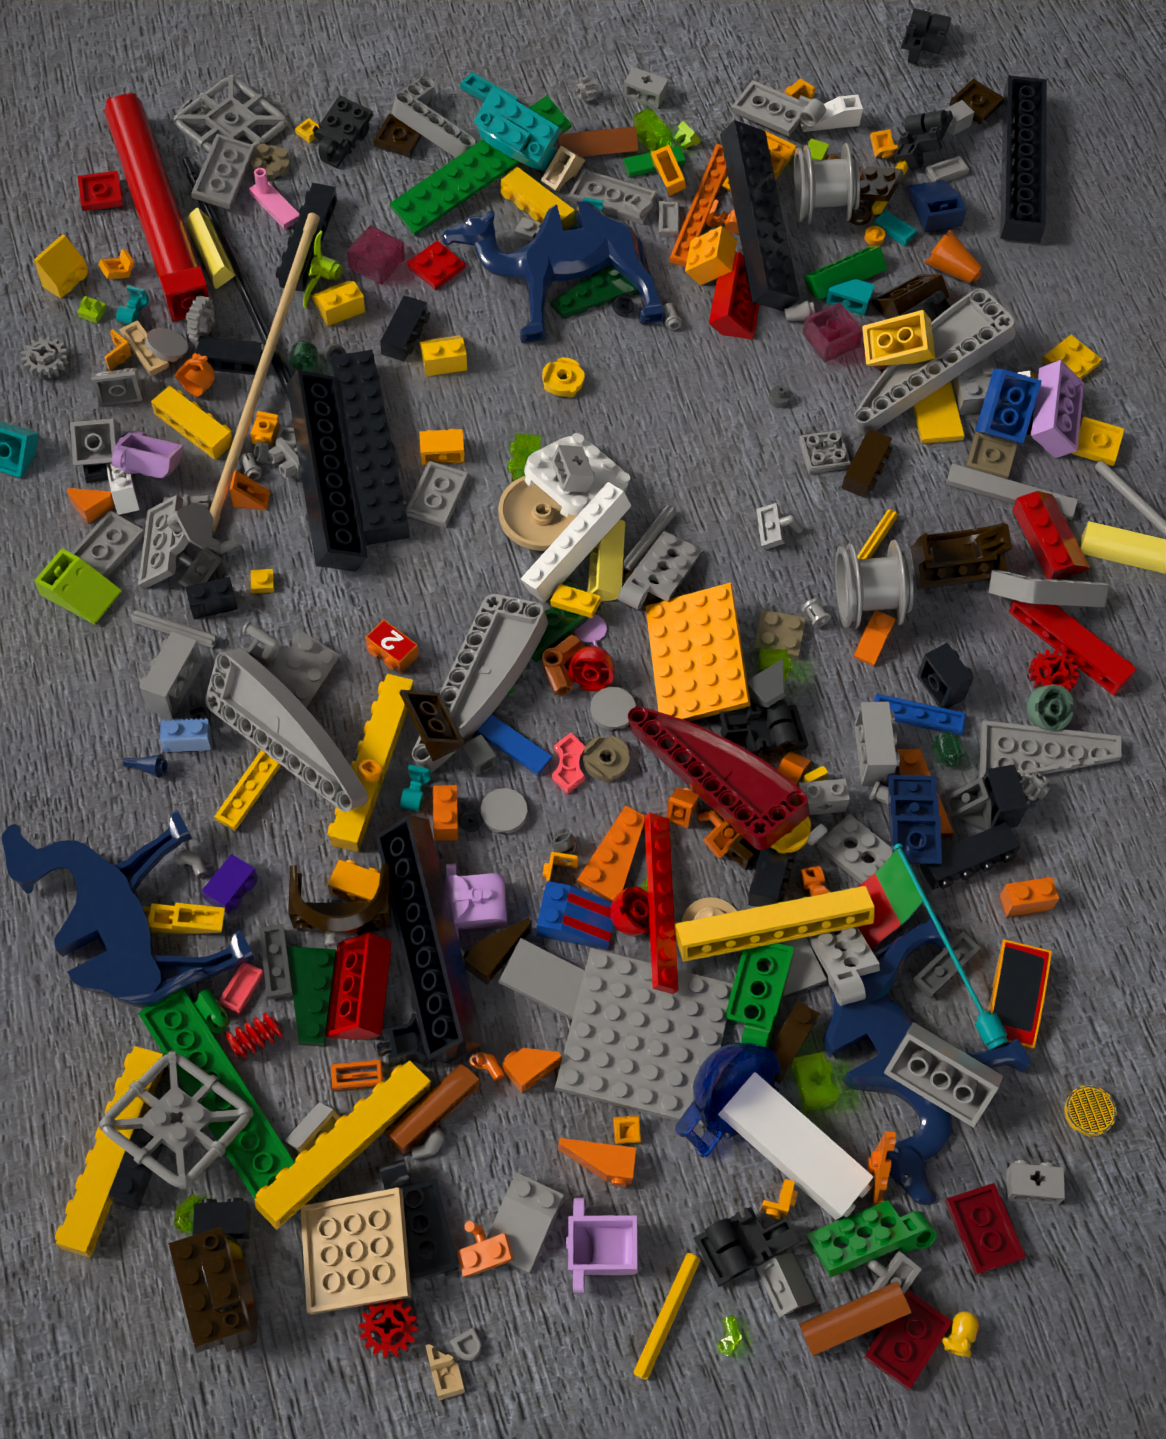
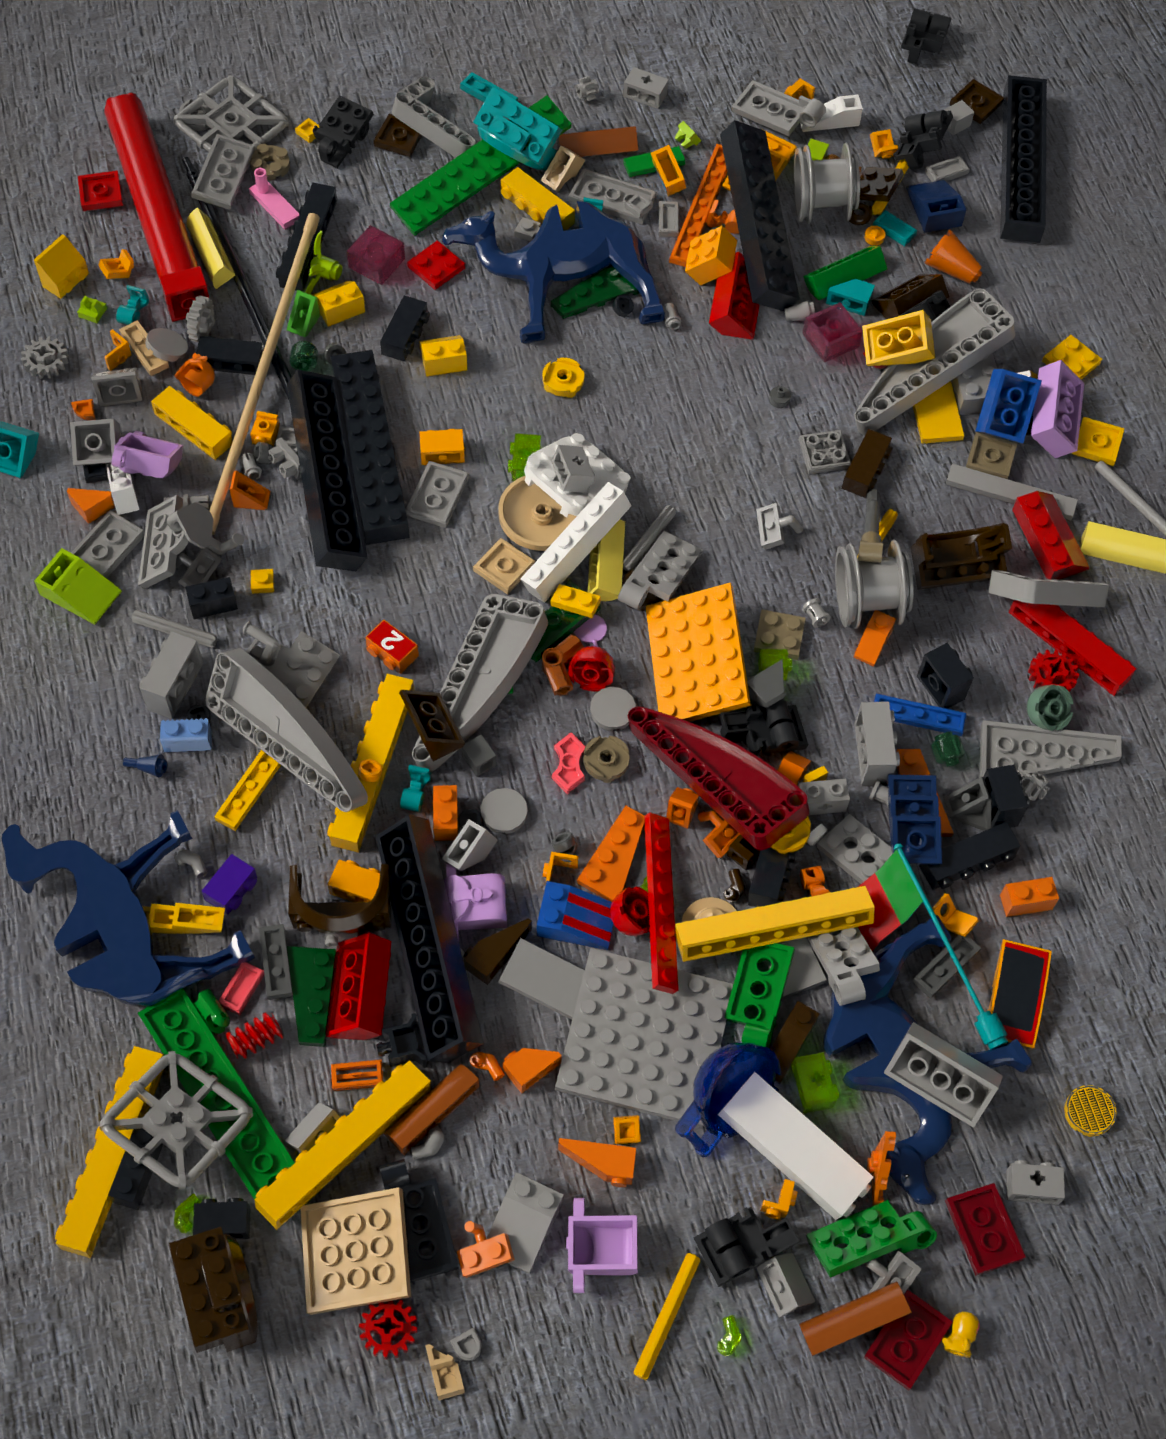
(84, 409): none -> orange tile
(303, 314): none -> bright green slope
(470, 846): none -> light grey slope
(503, 566): none -> tan tile
(514, 745): blue tile -> none
(652, 130): clear neon green brick -> none
(737, 887): none -> dark brown arm
(870, 544): none -> piece
(953, 919): none -> light orange bracket

